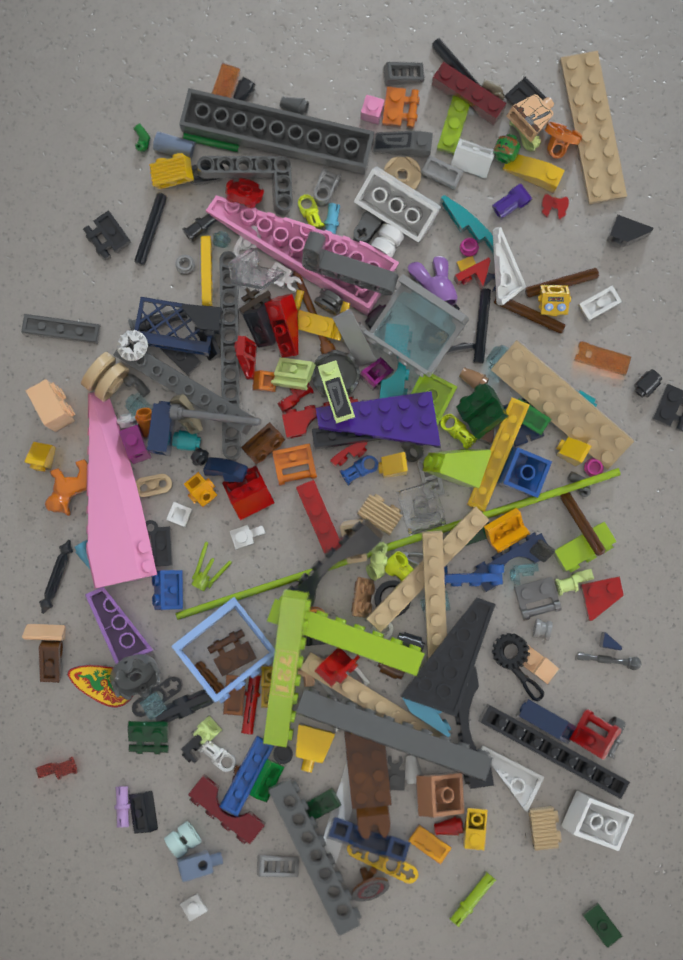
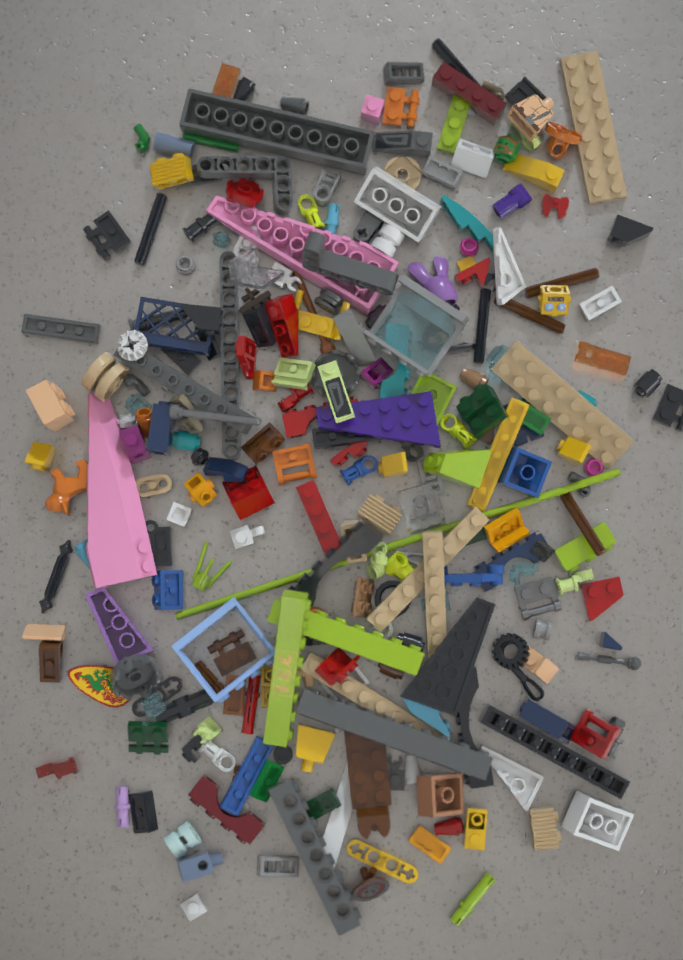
(206, 271): yellow beam -> none
(386, 847): dark blue arch -> none
(602, 925): dark green plate -> none

